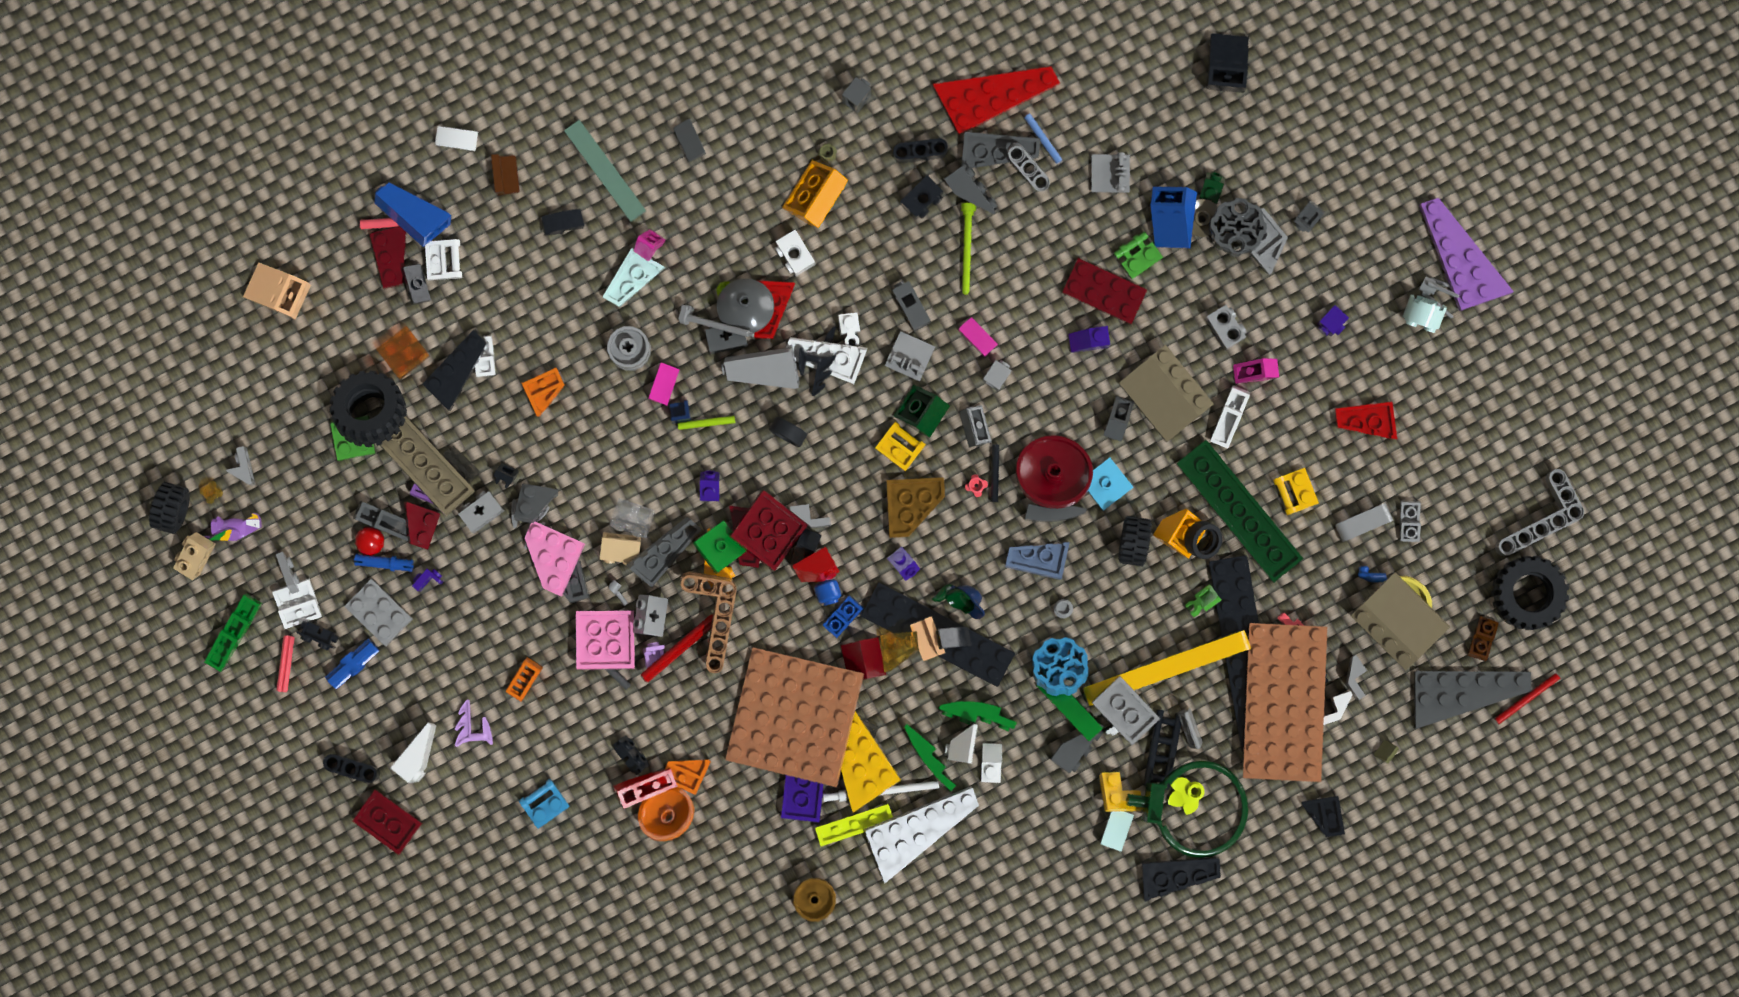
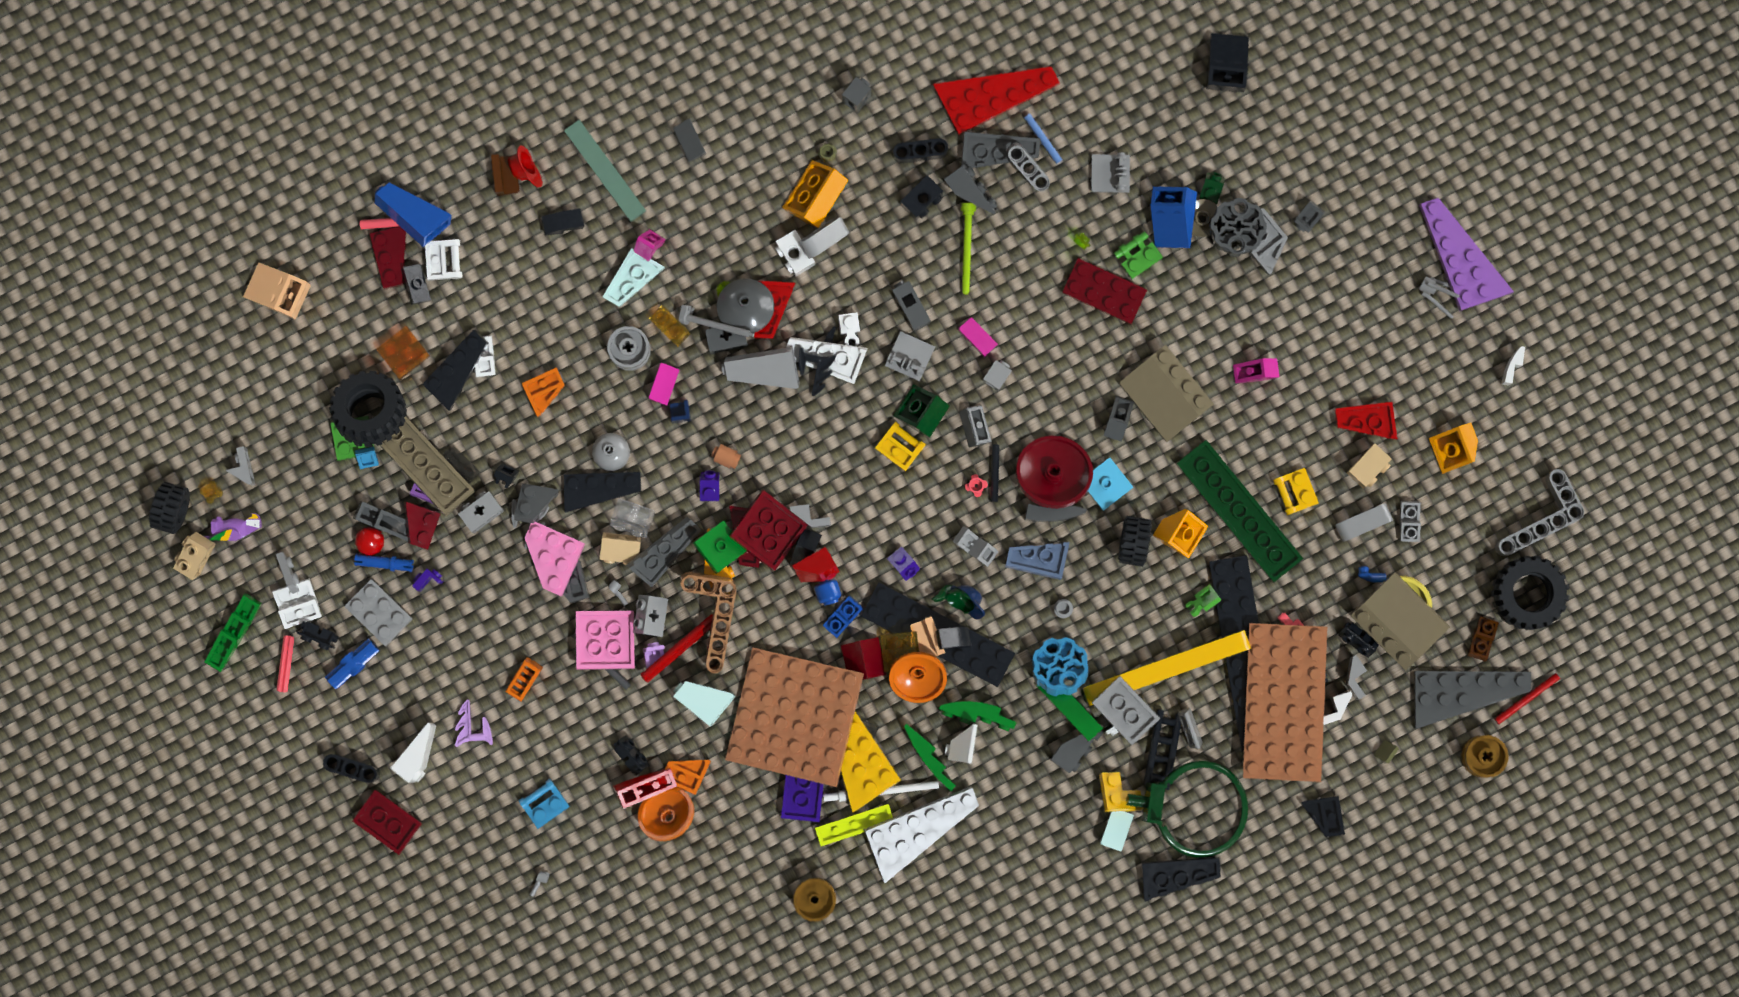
(367, 457): none -> dark azure tile
(456, 138): white slope -> none
(524, 167): none -> red piece
(541, 877): none -> light grey hand
(596, 488): none -> black wing
(617, 458): none -> light grey cylinder
(669, 326): none -> clear yellow slope
(703, 701): none -> light aqua slope
(706, 422): lime bar -> none
(726, 456): none -> nougat brick
(788, 432): black tyre -> none
(824, 237): none -> beam
(911, 503): pearl gold plate -> none
(915, 685): none -> orange dish
(975, 546): none -> light grey slope
(991, 763): white slope -> none
(1082, 240): none -> clear neon green plate
(1089, 339): dark purple slope -> none
(1183, 797): neon yellow plate -> none
(1214, 542): black tyre -> none
(1221, 329): light grey brick -> none
(1230, 416): white slope -> none
(1333, 322): dark purple brick -> none
(1365, 645): none -> black hinge
(1369, 466): none -> tan brick
(1424, 313): light aqua brick -> none
(1455, 447): none -> light orange slope
(1496, 756): none -> pearl gold wheel
(1515, 361): none -> white slope

